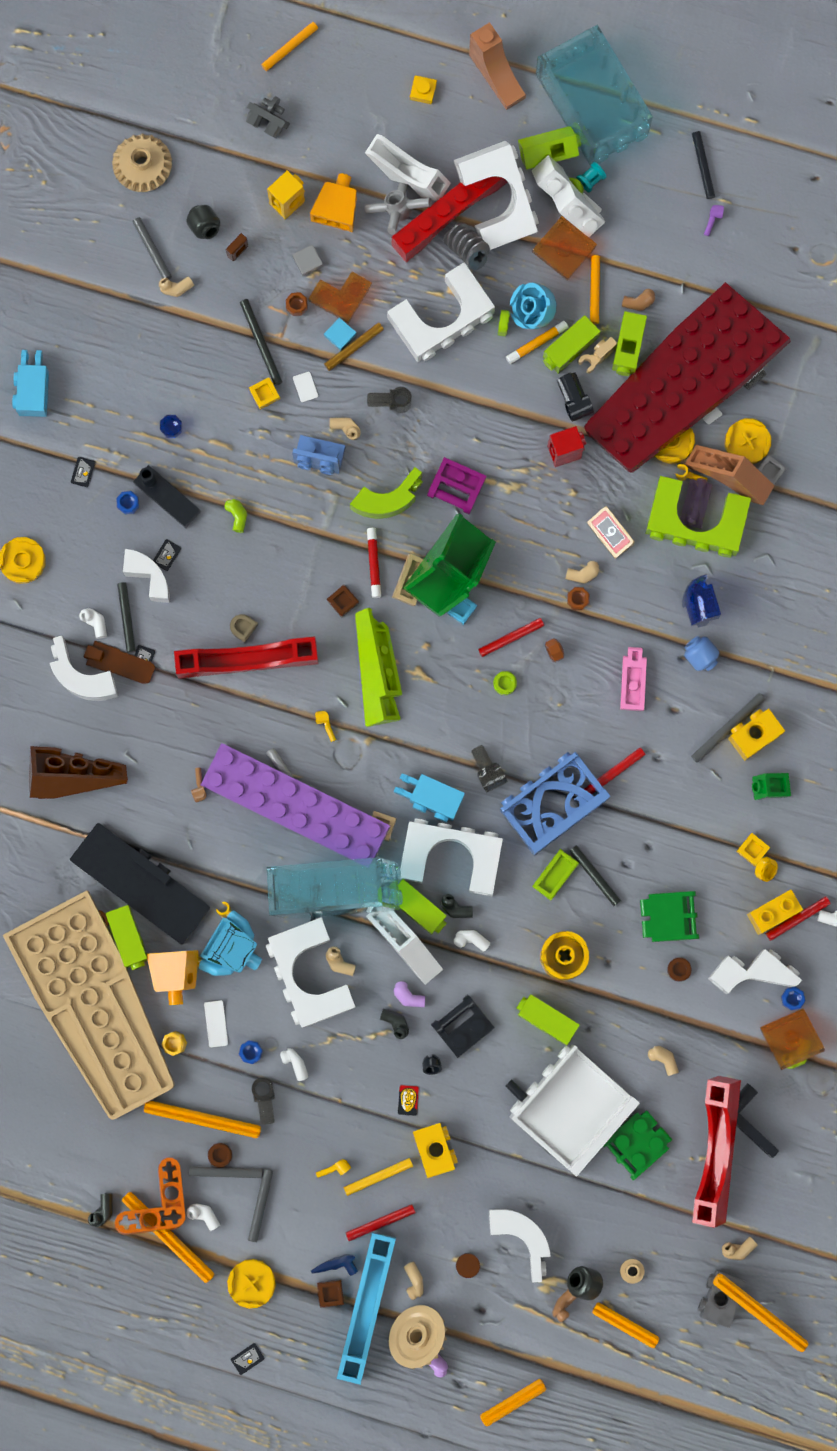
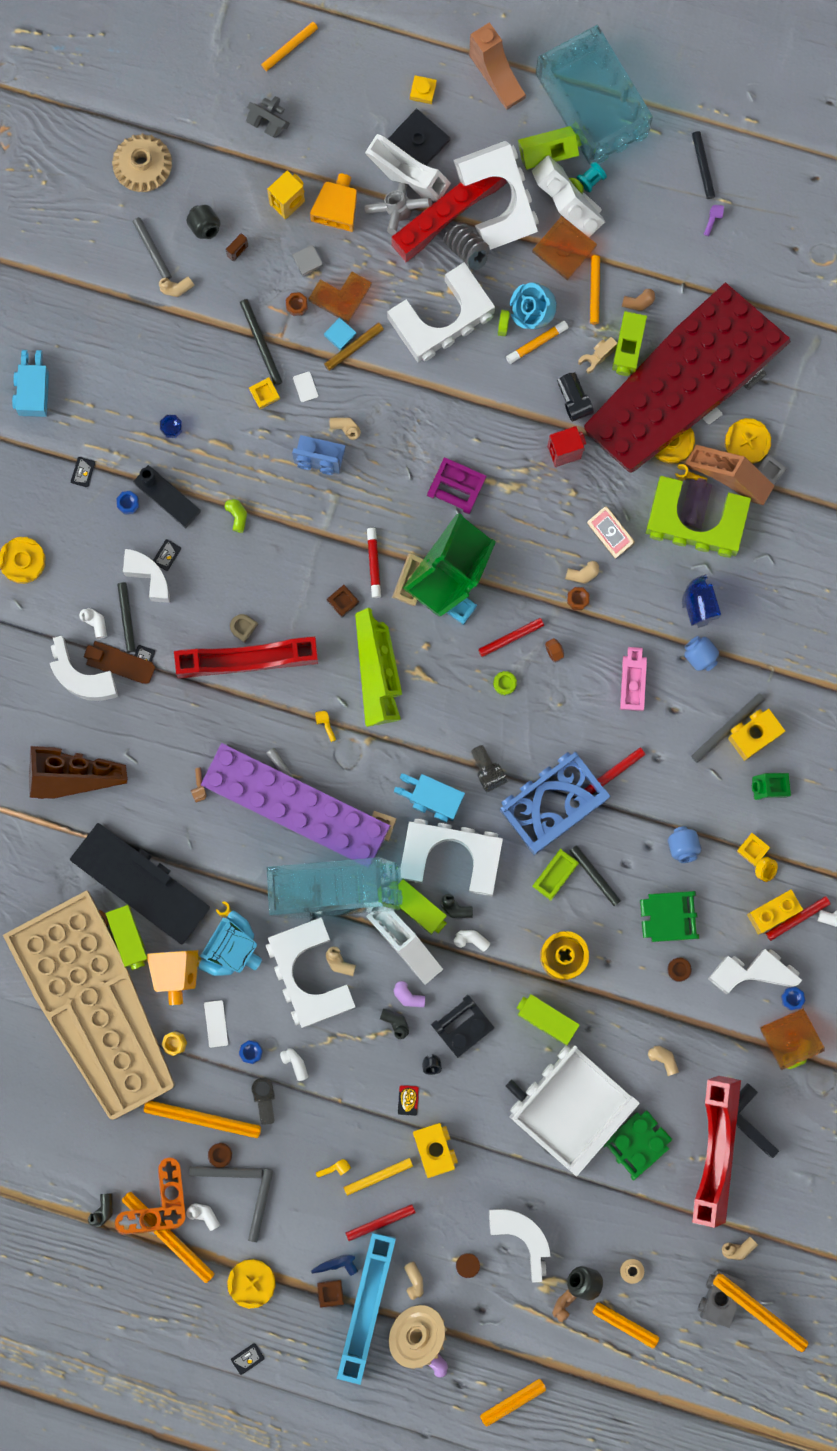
(388, 399): clear smoke axle -> none
(389, 504): lime arch -> none
(419, 137): none -> black plate
(570, 345): lime brick -> none
(684, 844): none -> medium blue head

